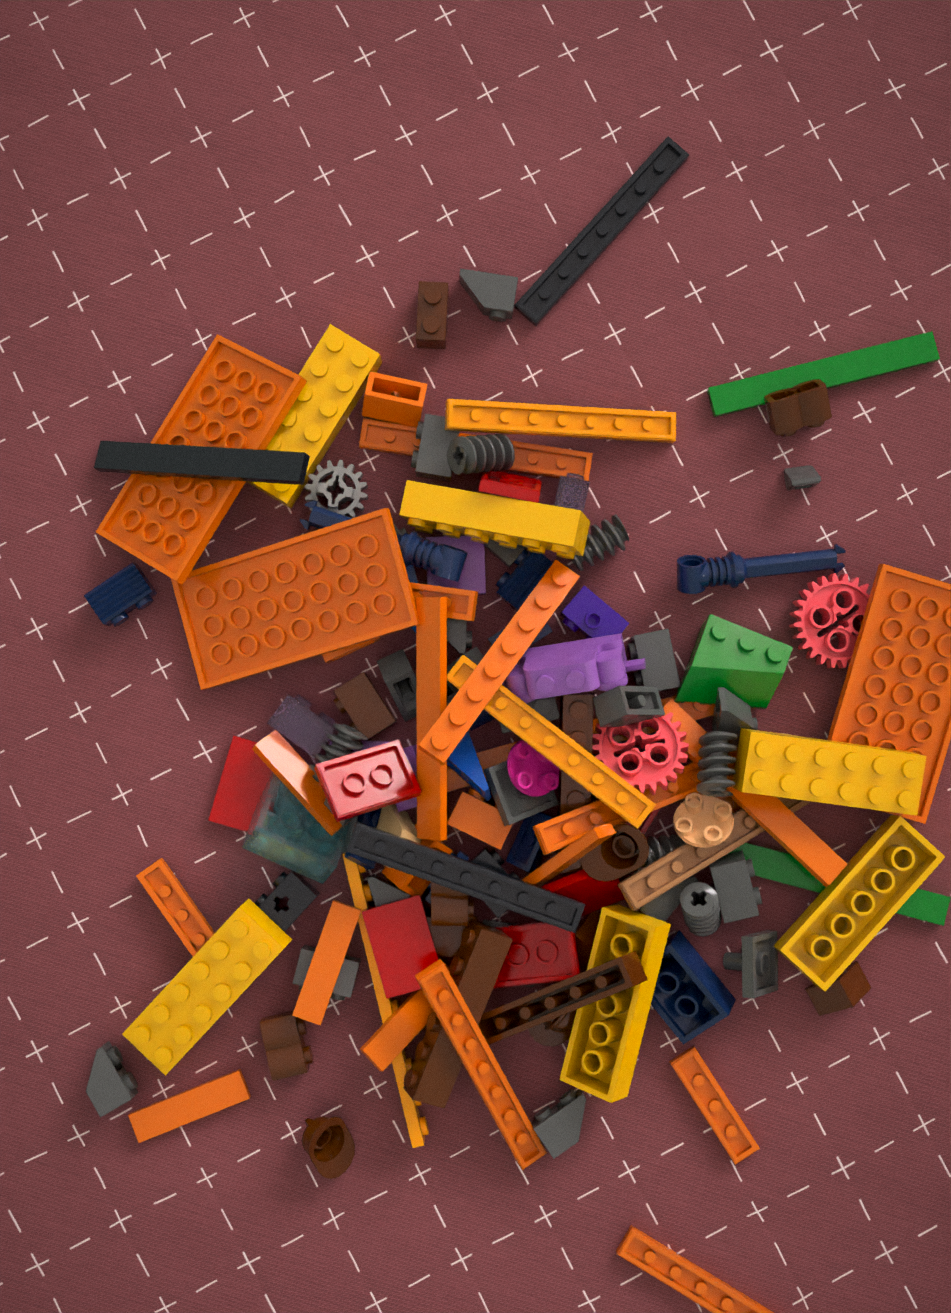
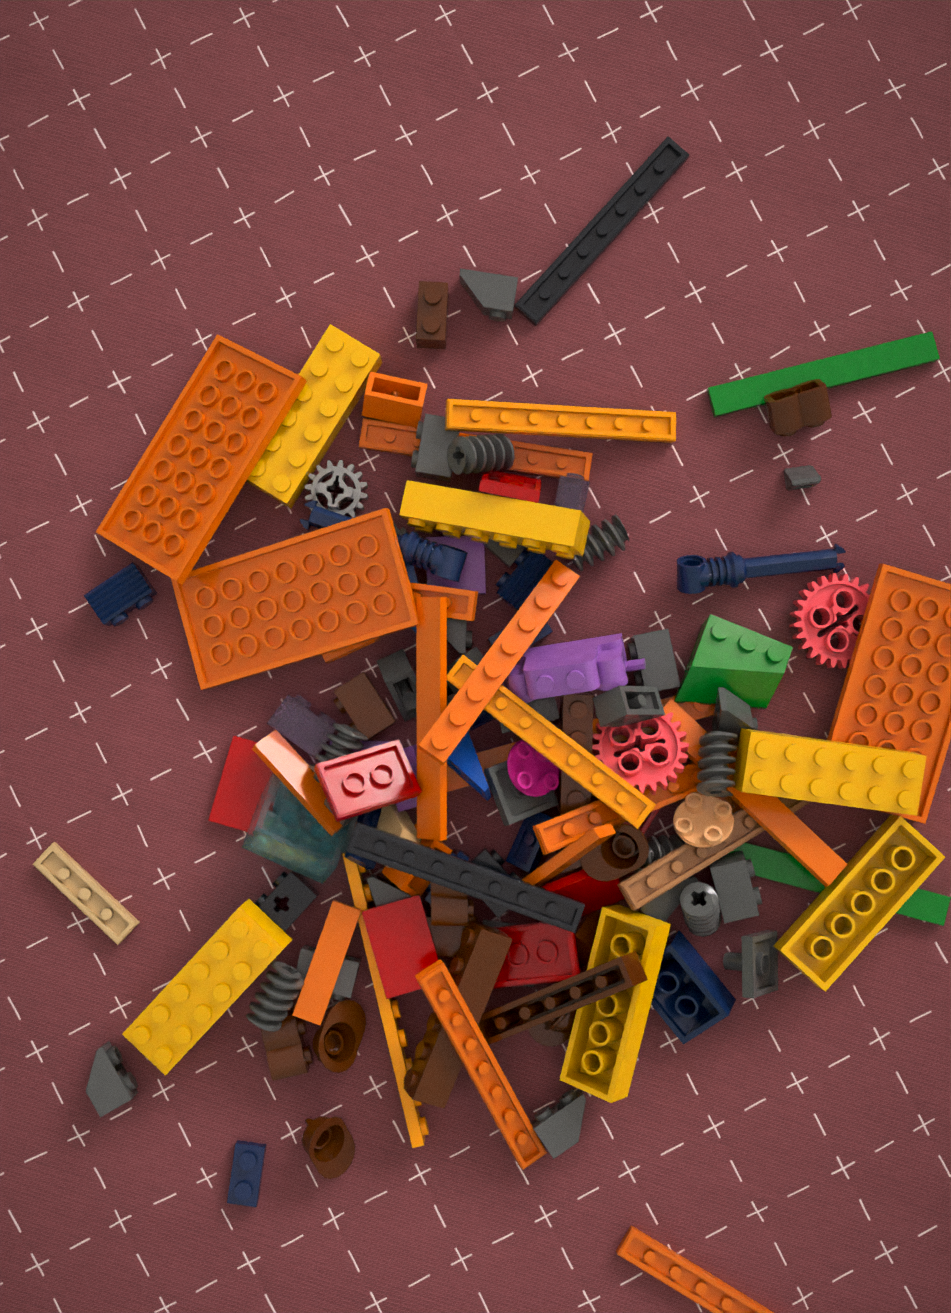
(86, 893): none -> tan tile
(176, 905): orange plate -> none
(189, 1105): orange tile -> none
(202, 462): black tile -> none
(246, 1173): none -> dark blue plate
(278, 997): none -> dark grey piece
(340, 1036): none -> reddish brown piece
(398, 1030): orange tile -> none
(479, 819): orange brick -> none
(592, 616): dark purple brick -> none
(714, 1105): orange tile -> none
(843, 993): reddish brown slope -> none

